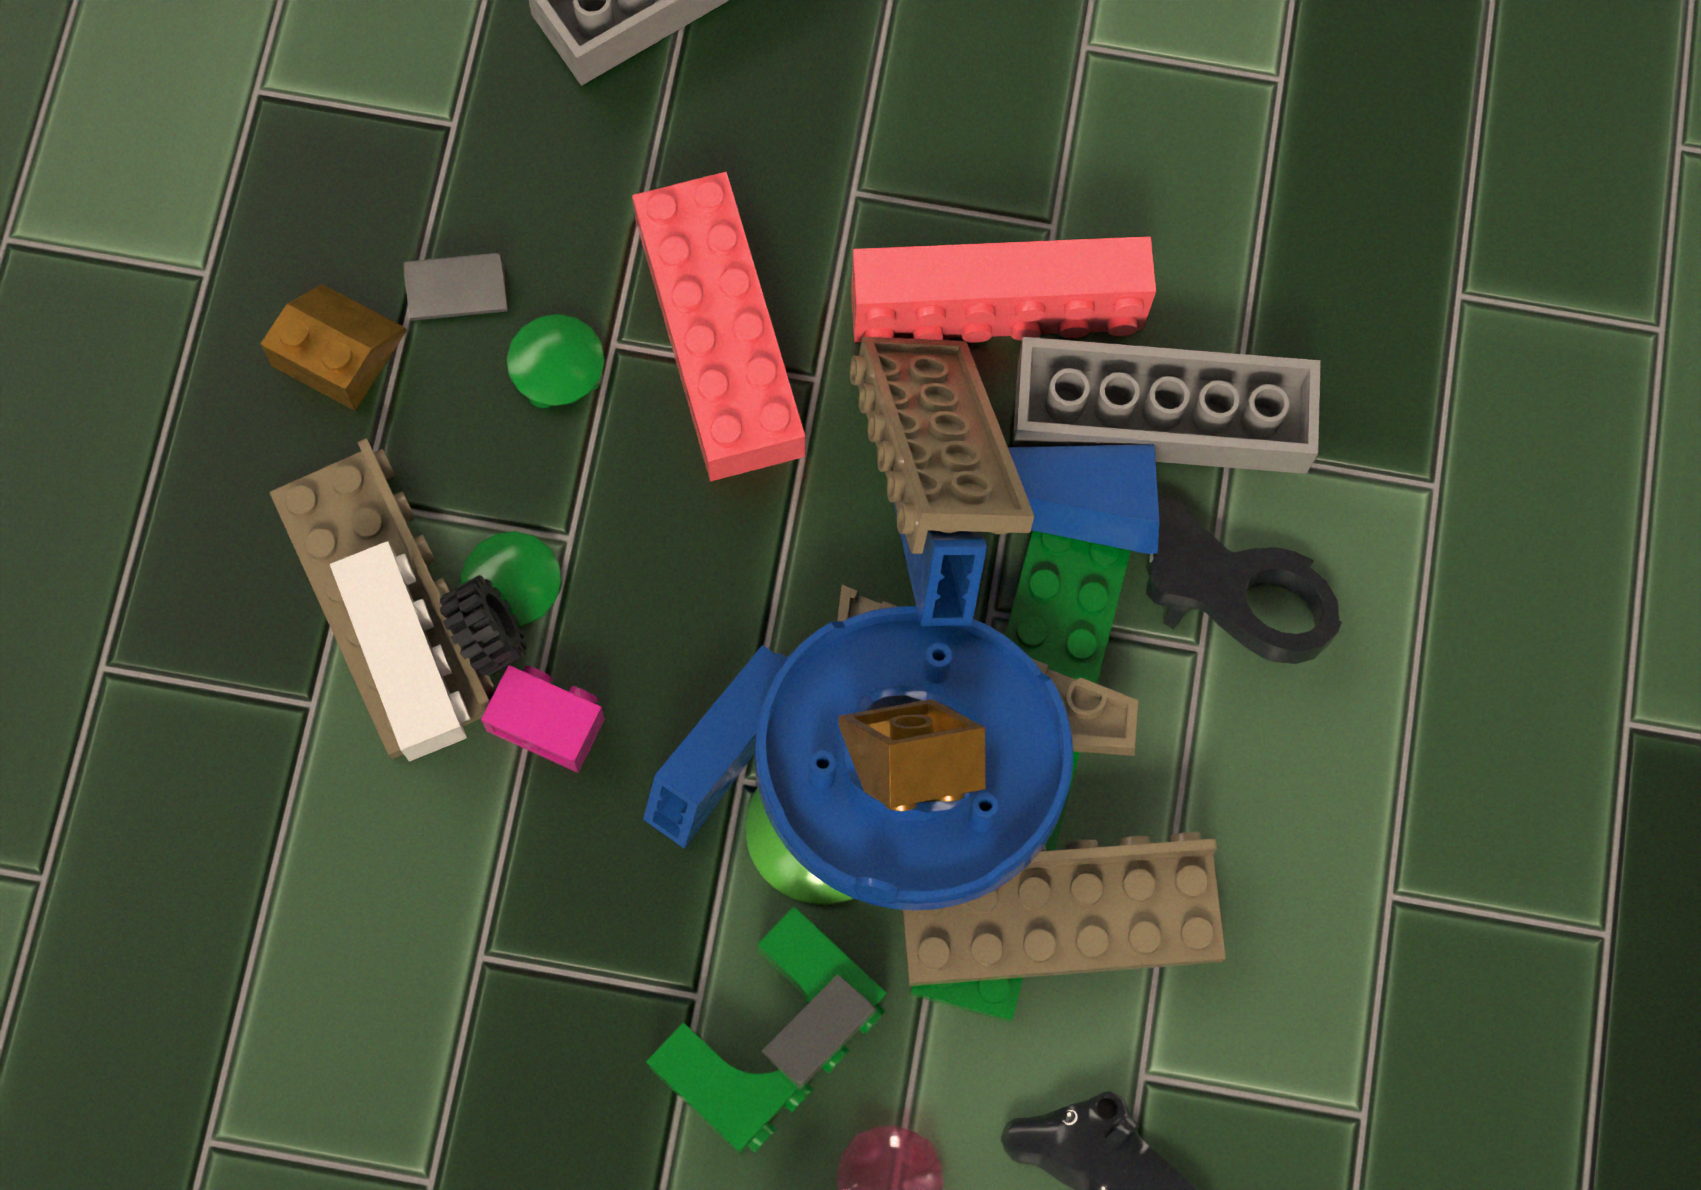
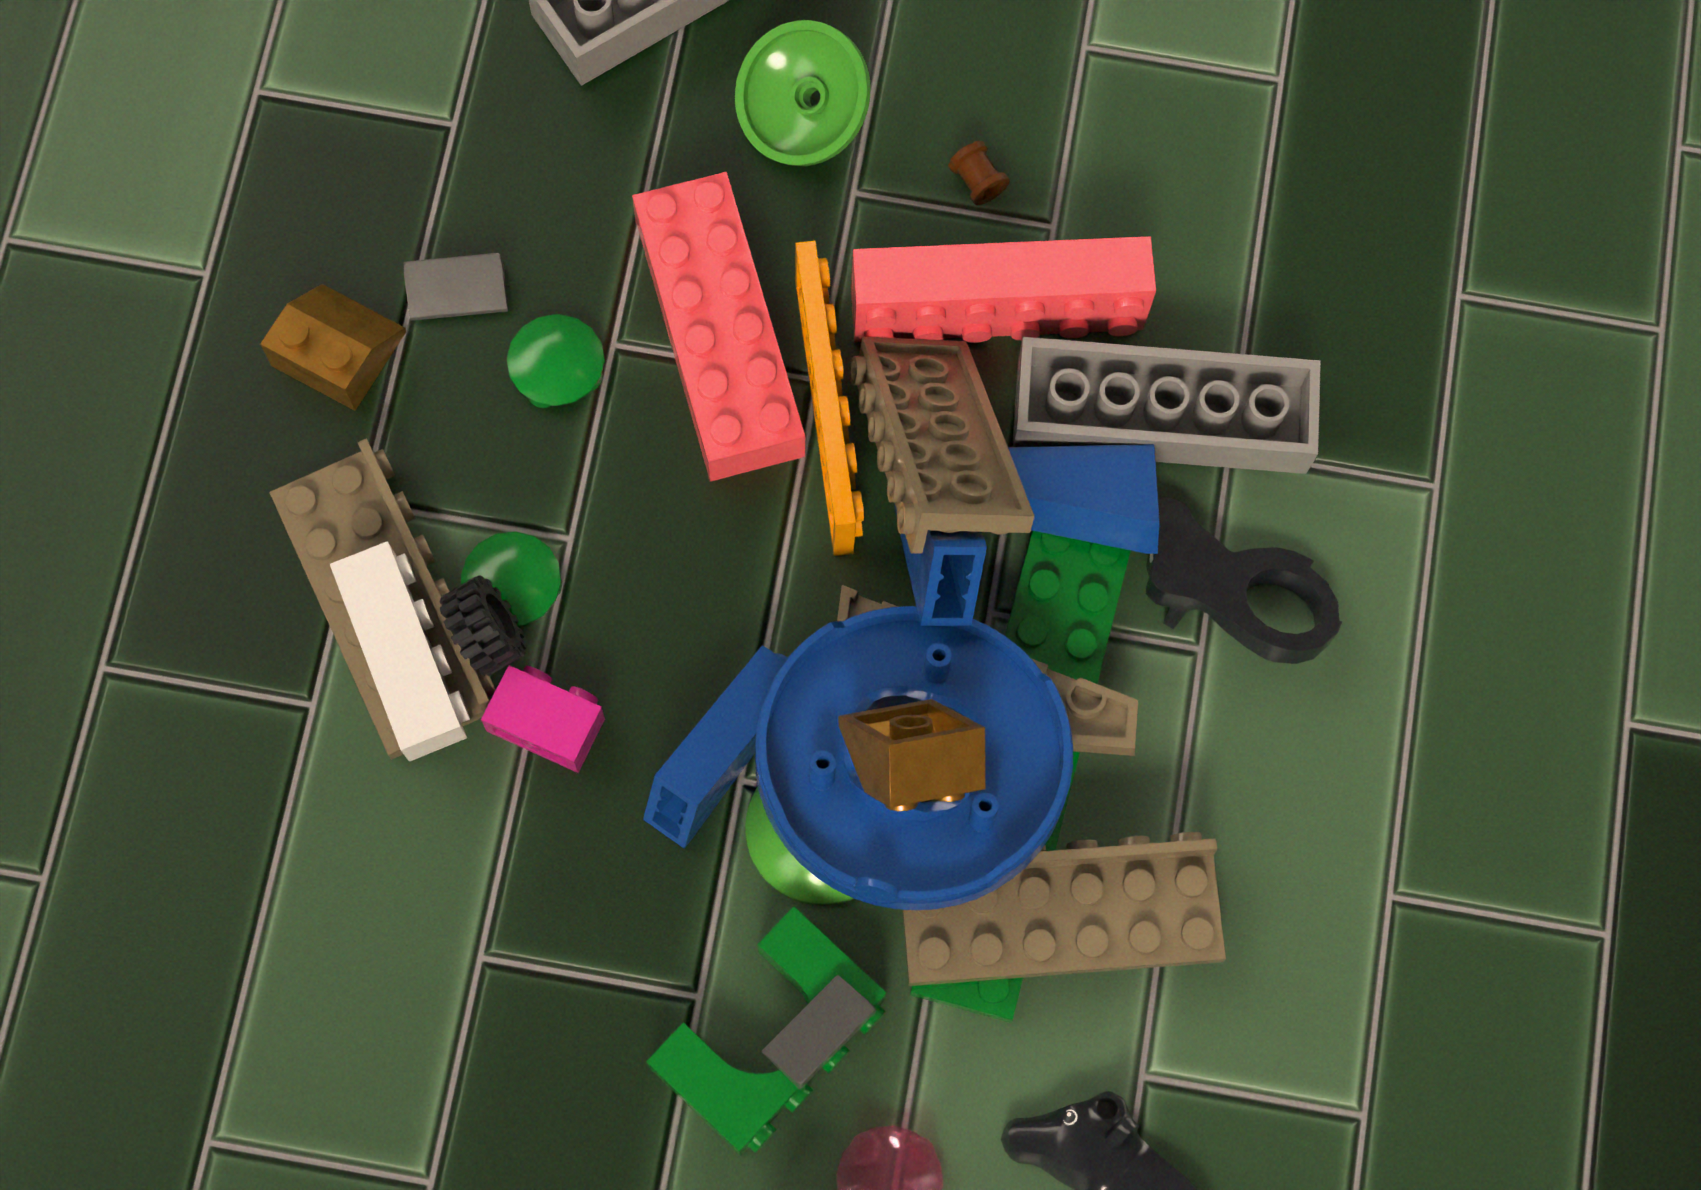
(777, 89): none -> bright green dish
(828, 402): none -> light orange plate
(978, 173): none -> reddish brown bush

